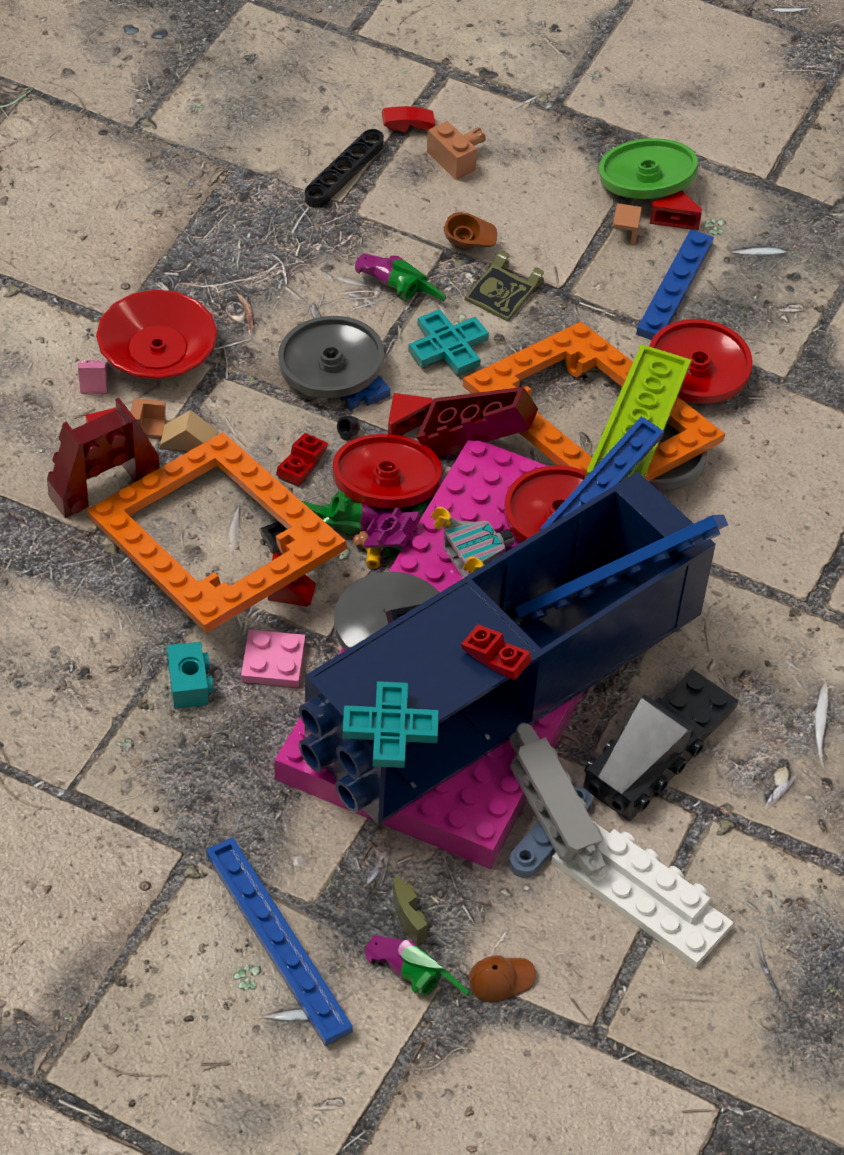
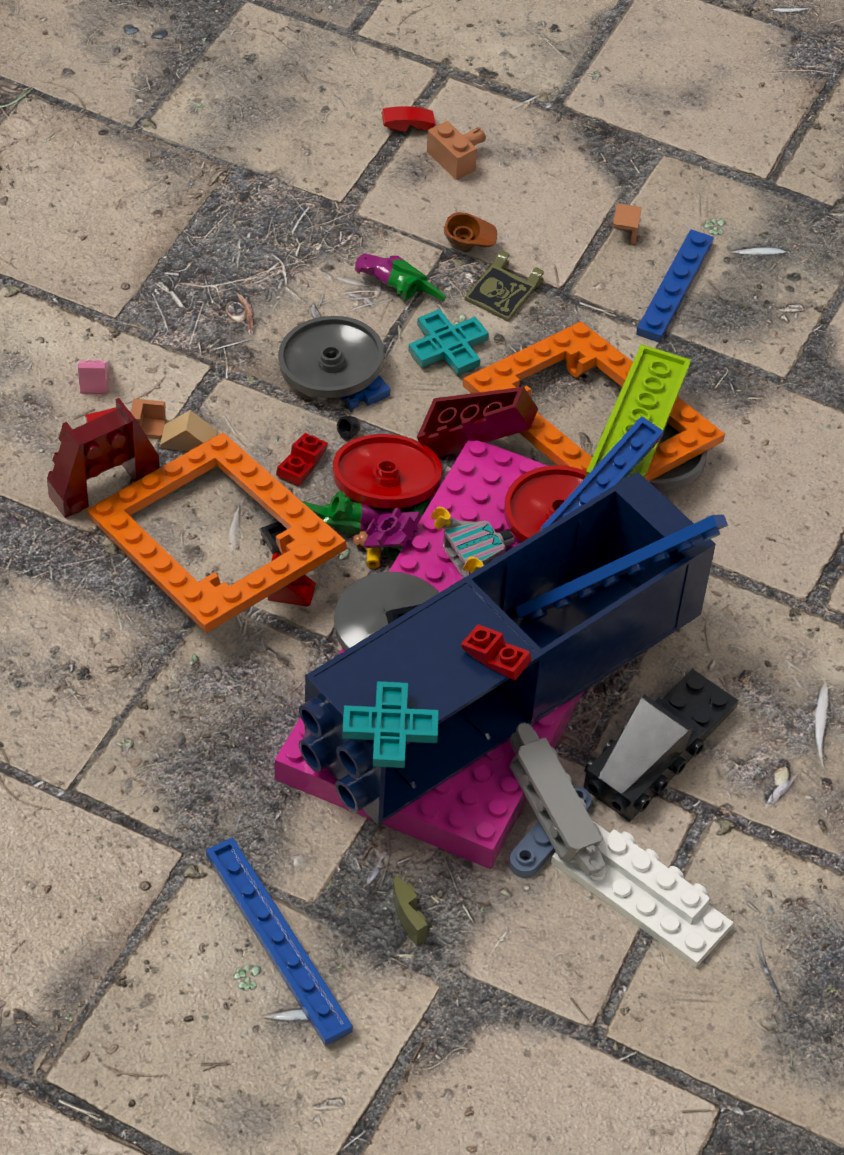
(156, 334): red dish -> none
(186, 688): teal brick -> none
(273, 658): bright pink plate -> none
(342, 177): black beam -> none
(407, 413): red slope -> none
(410, 963): green animal -> none
(508, 980): dark orange cap -> none
(648, 168): bright green dish -> none
(676, 211): red slope -> none
(717, 354): red dish -> none

